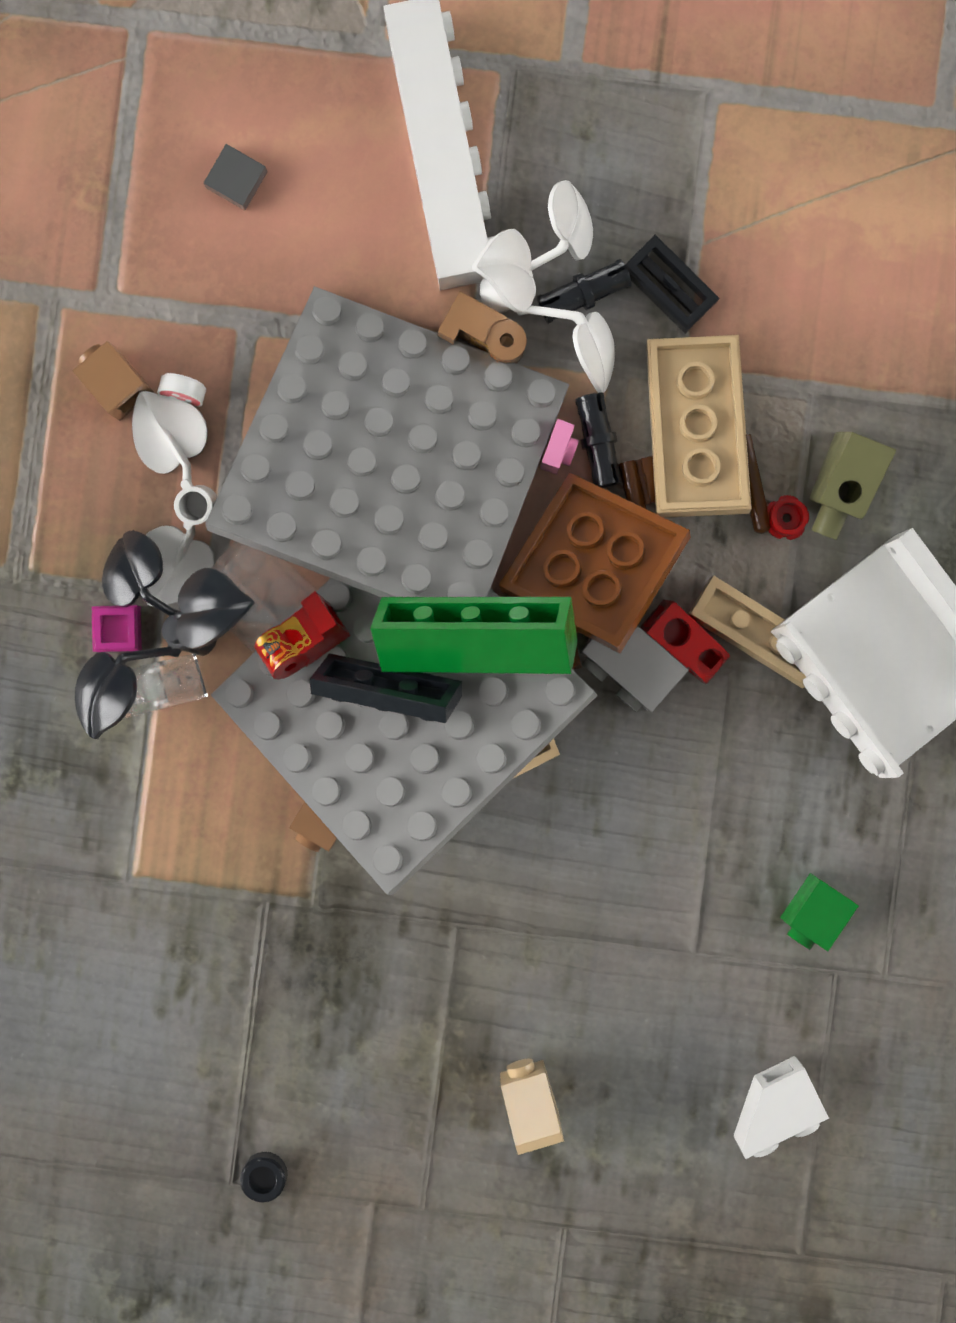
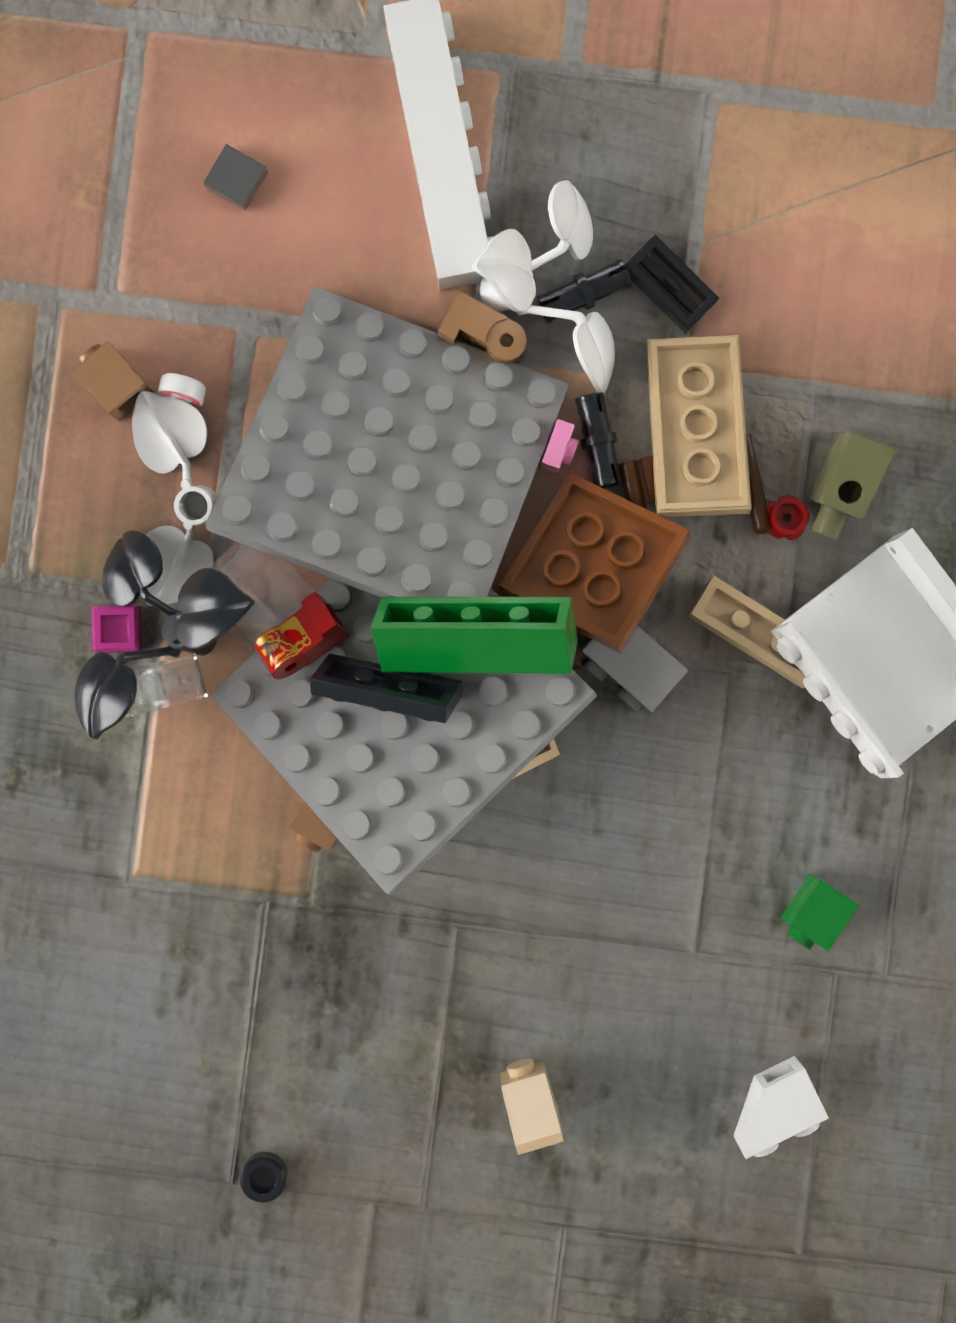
(685, 640): red leg -> none

